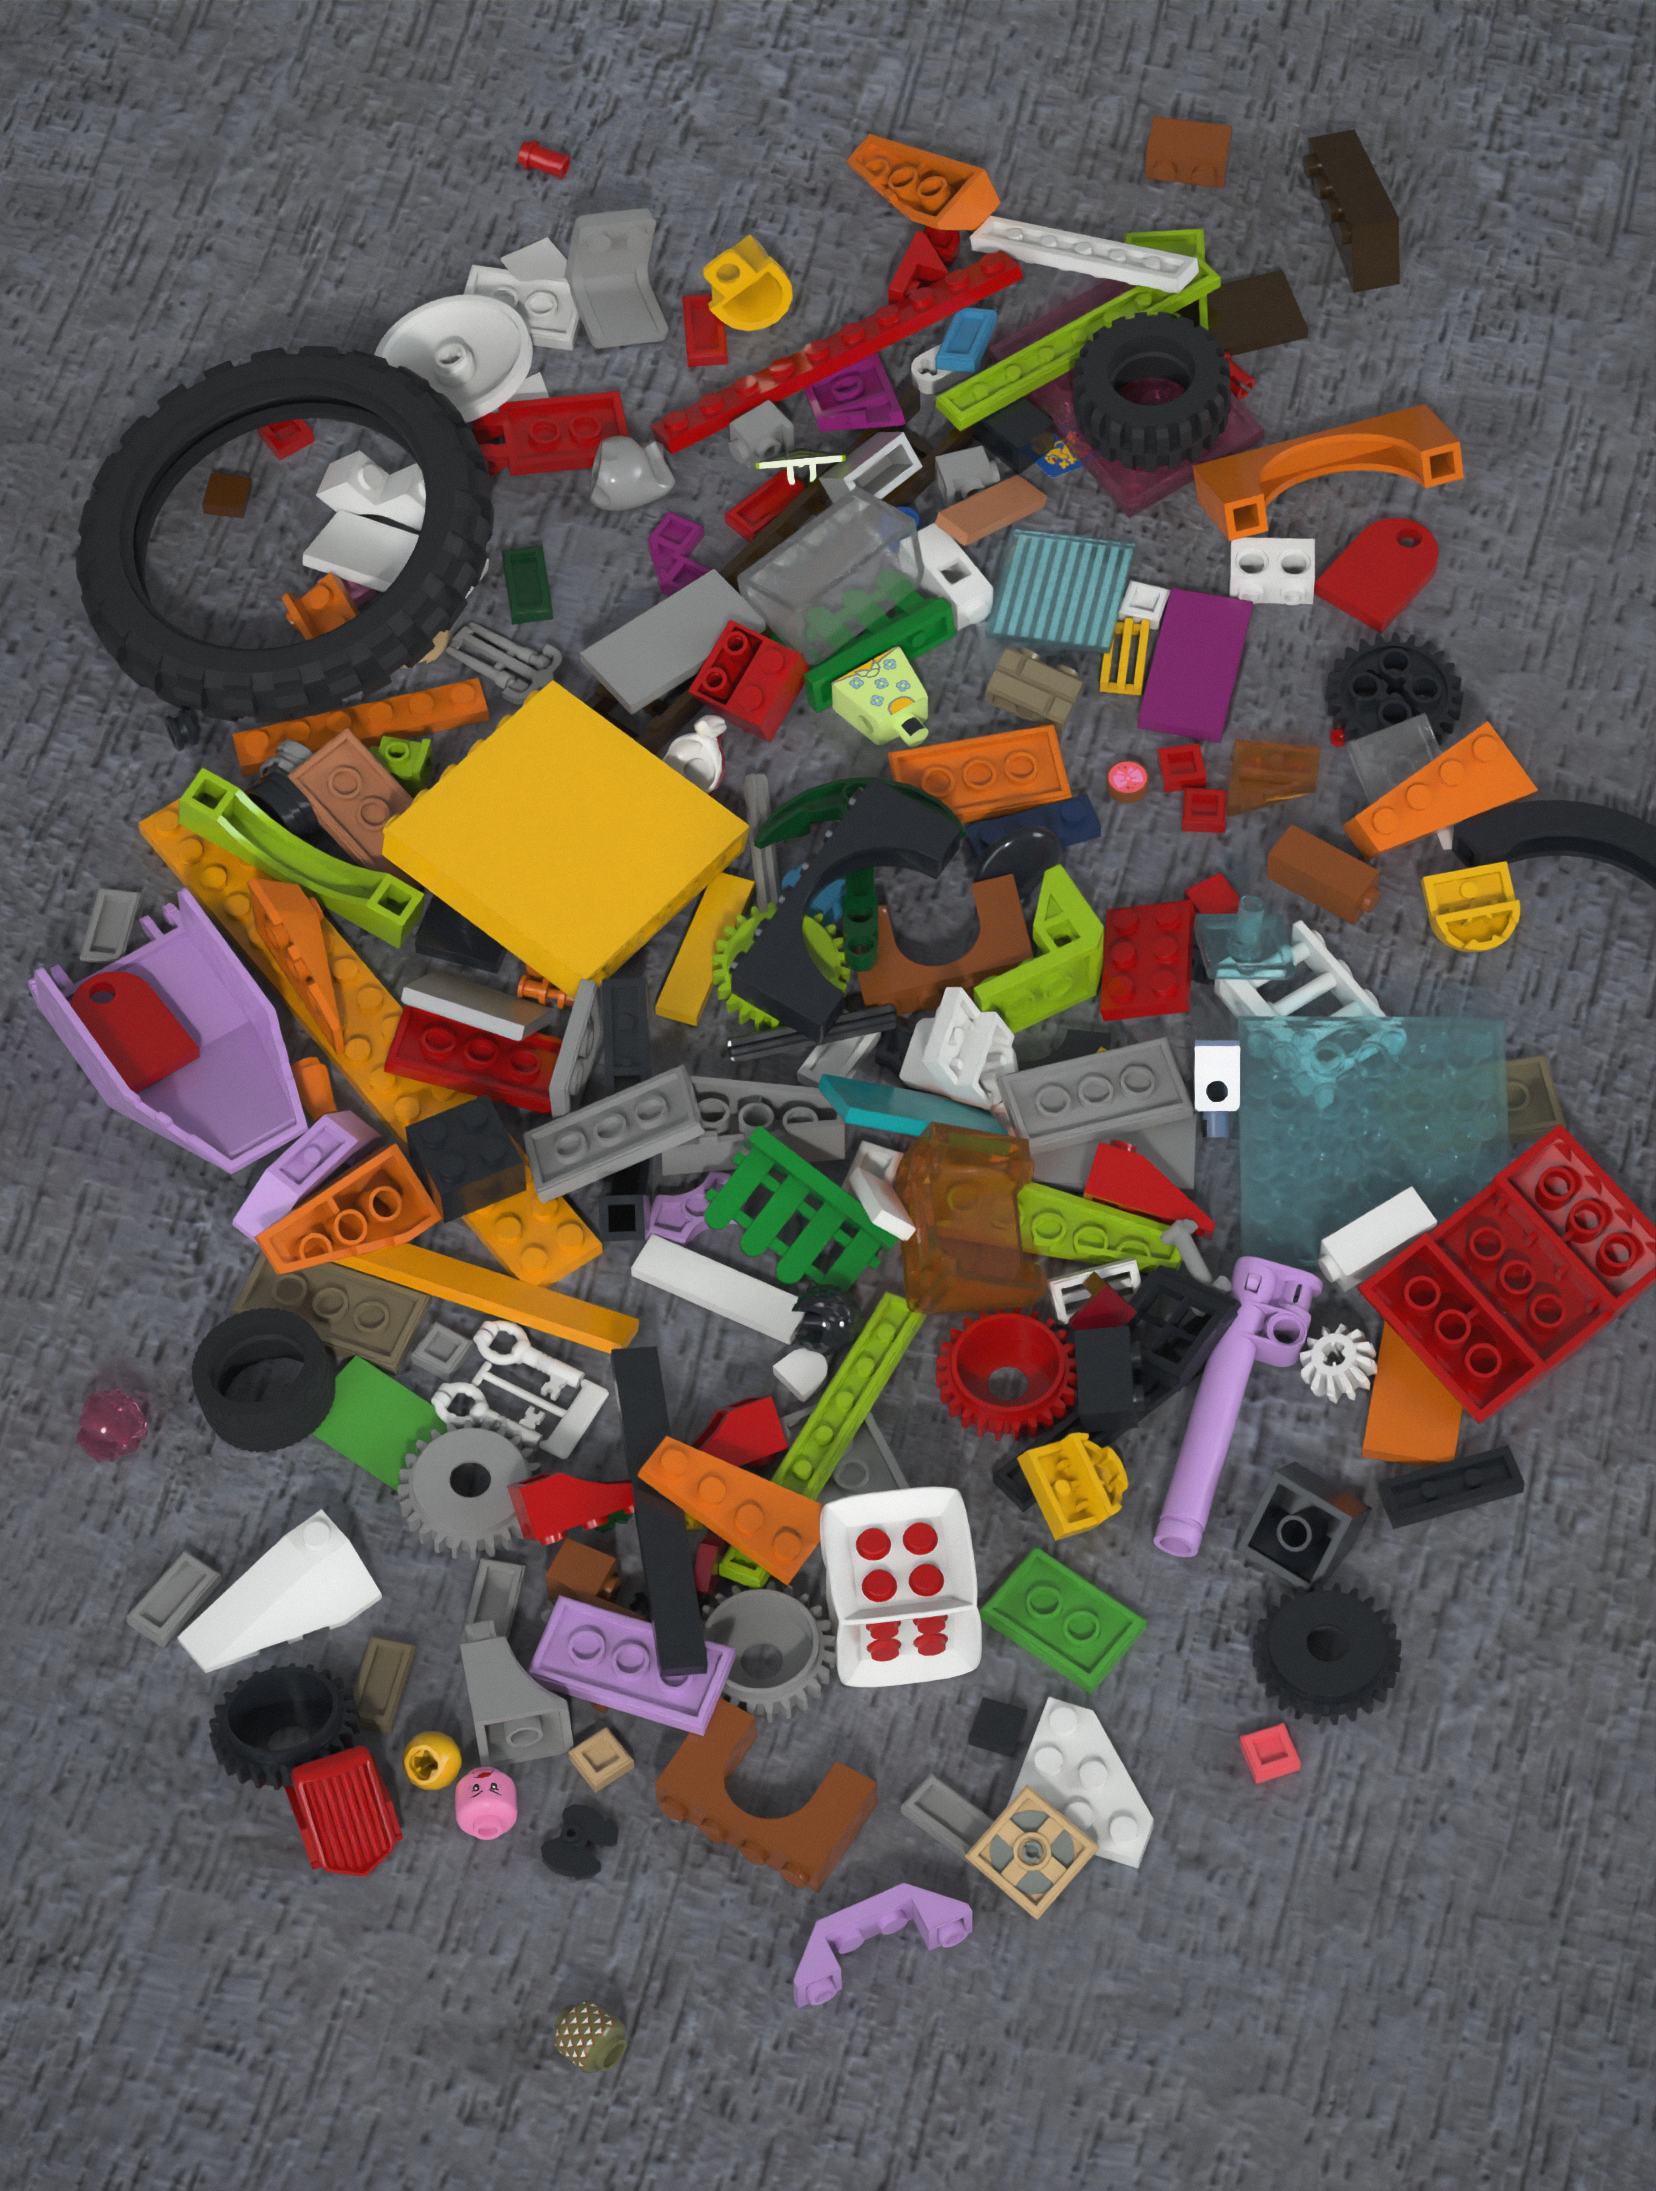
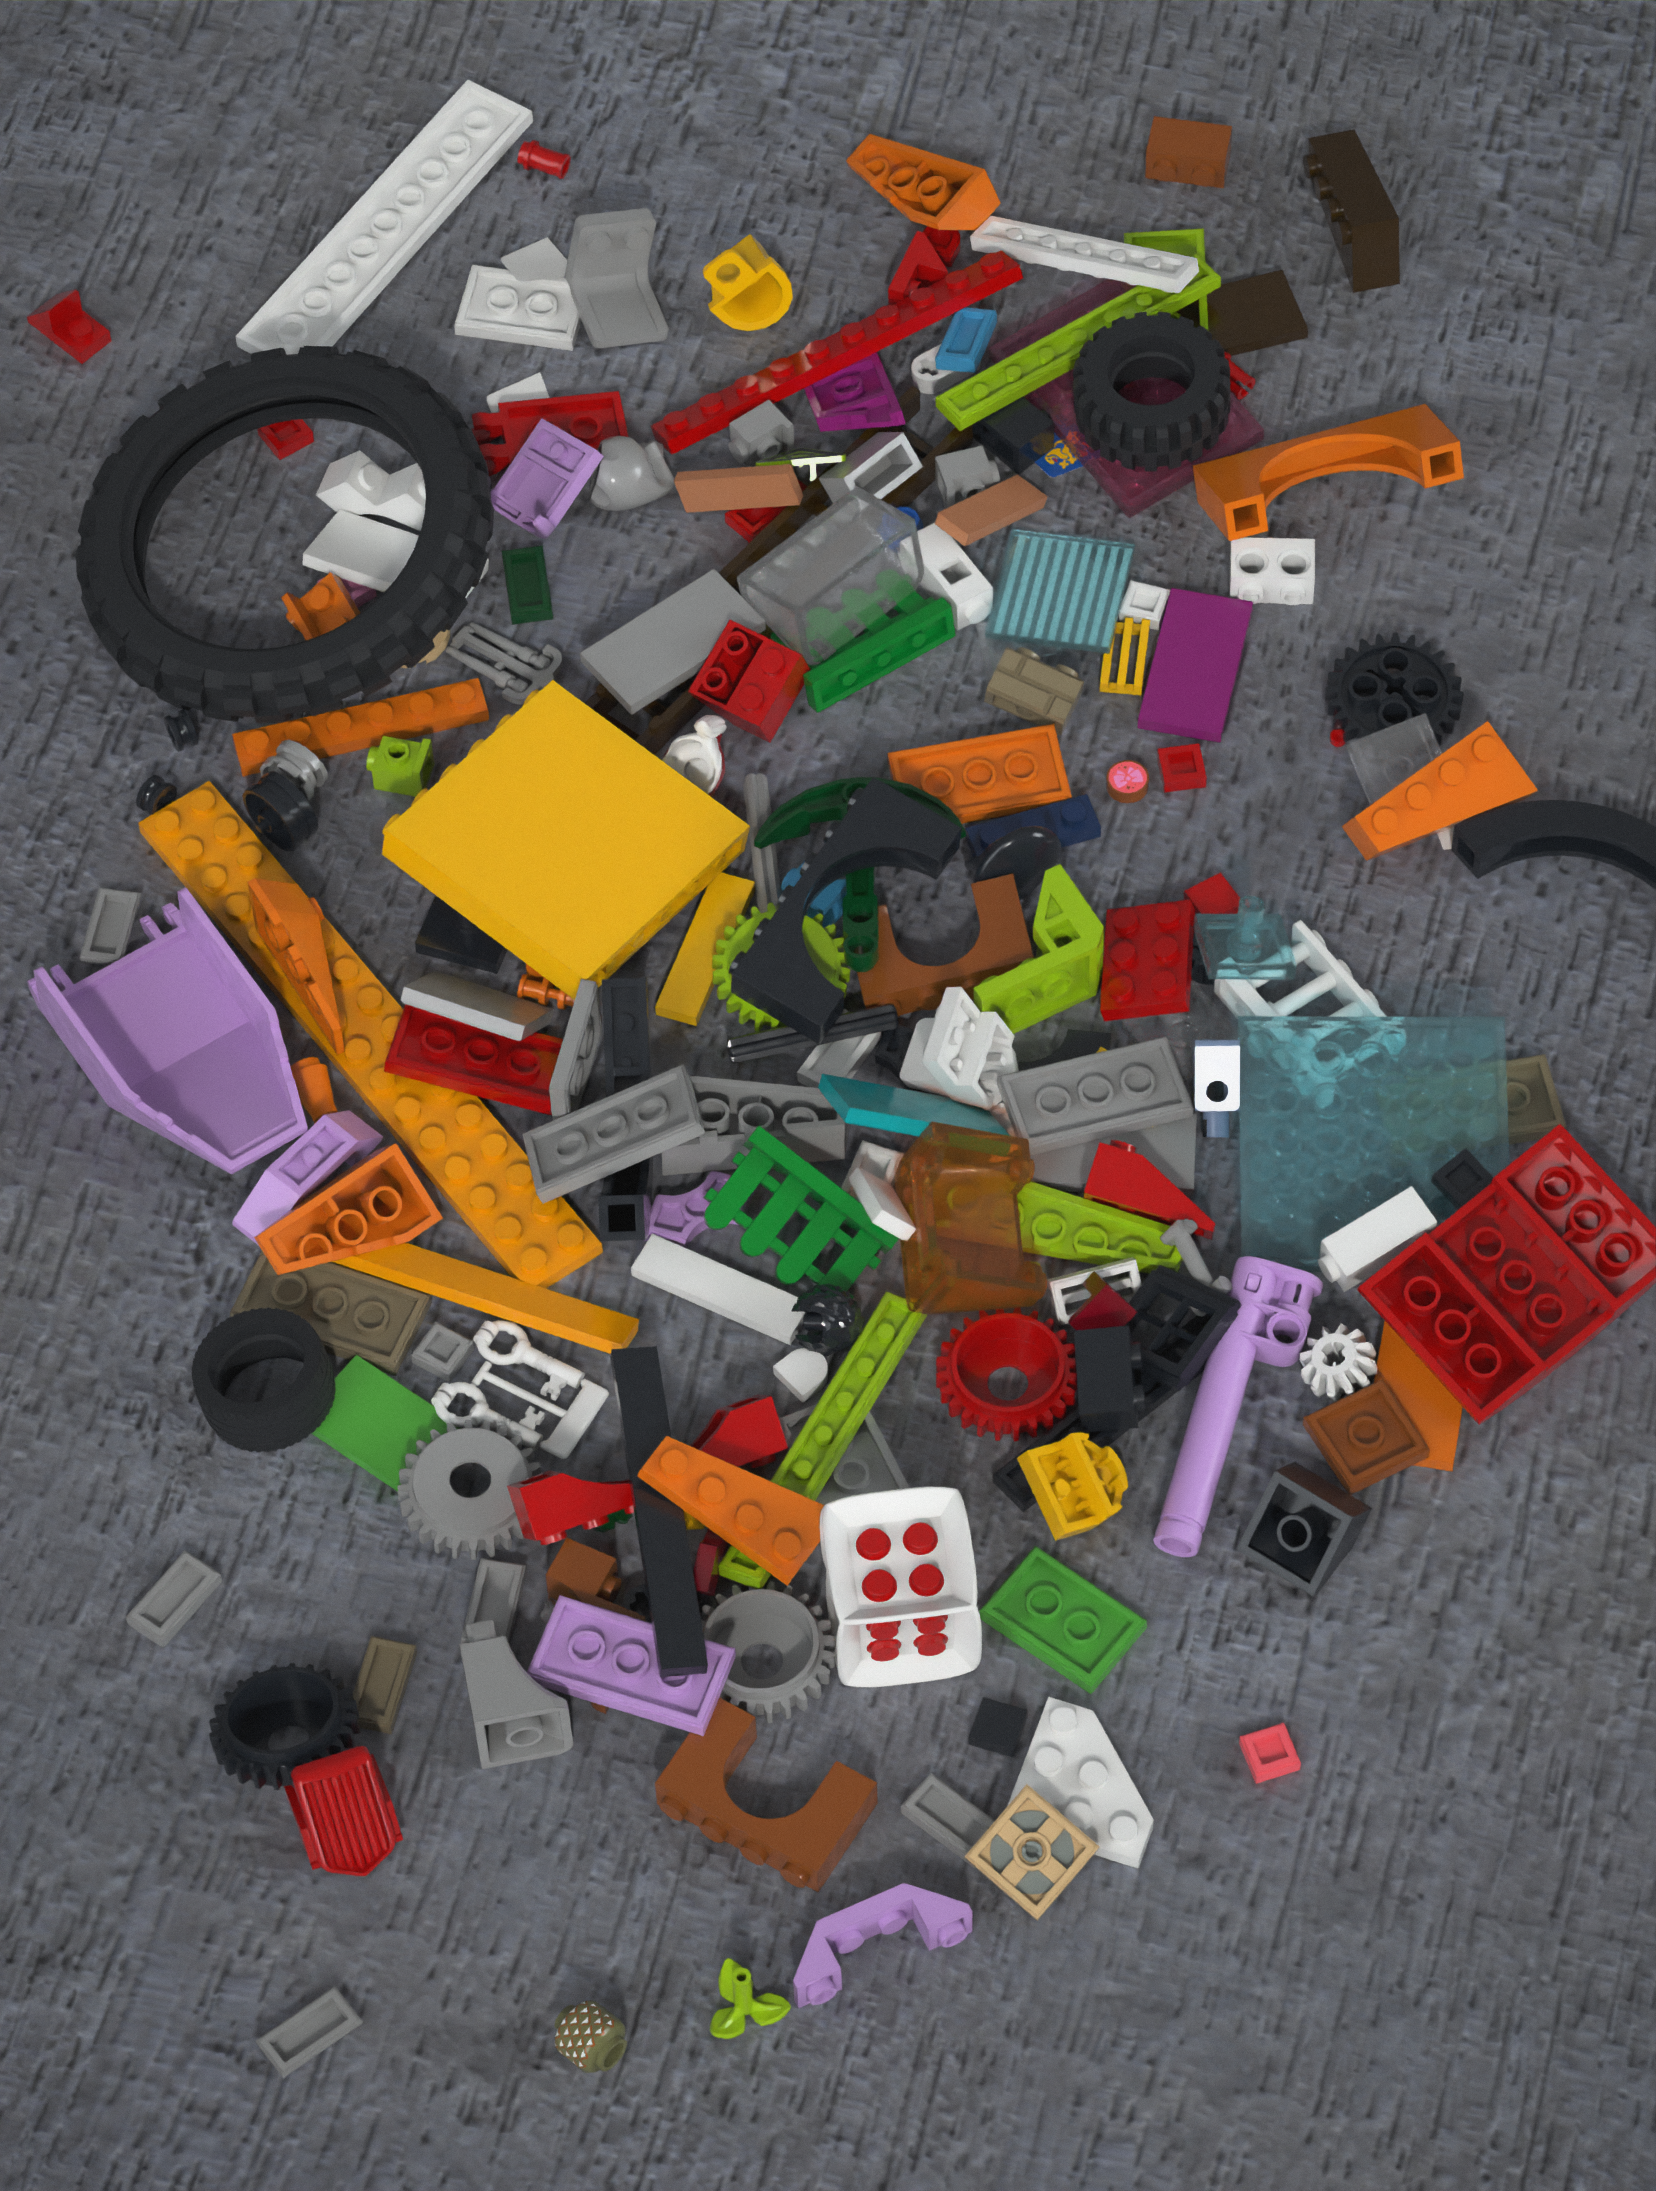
(69, 326): none -> red slope
(110, 1426): clear pink piece -> none
(134, 1029): red tile -> none
(155, 794): none -> black bush
(227, 495): reddish brown tile -> none
(293, 1589): white wedge -> none
(308, 2032): none -> light grey tile
(354, 800): nougat tile -> none
(357, 894): lime arch -> none
(388, 223): none -> white plate
(431, 1760): yellow piece -> none
(465, 348): white dish -> none
(465, 1158): black brick -> none
(486, 1803): bright pink head -> none
(544, 479): none -> lavender piece
(568, 1854): black piece -> none
(601, 1759): tan tile -> none
(669, 551): magenta tile -> none
(703, 332): red tile -> none
(736, 1987): none -> lime plant
(738, 488): none -> nougat tile
(883, 700): yellowish green torso -> none
(1204, 810): red tile -> none
(1270, 774): clear orange wing -> none
(1320, 1685): black gear -> none
(1323, 874): dark orange brick -> none
(1366, 1437): none -> dark orange tile
(1379, 575): red tile -> none
(1451, 1487): black plate -> none
(1461, 1178): none -> black plate
(1472, 907): yellow slope -> none

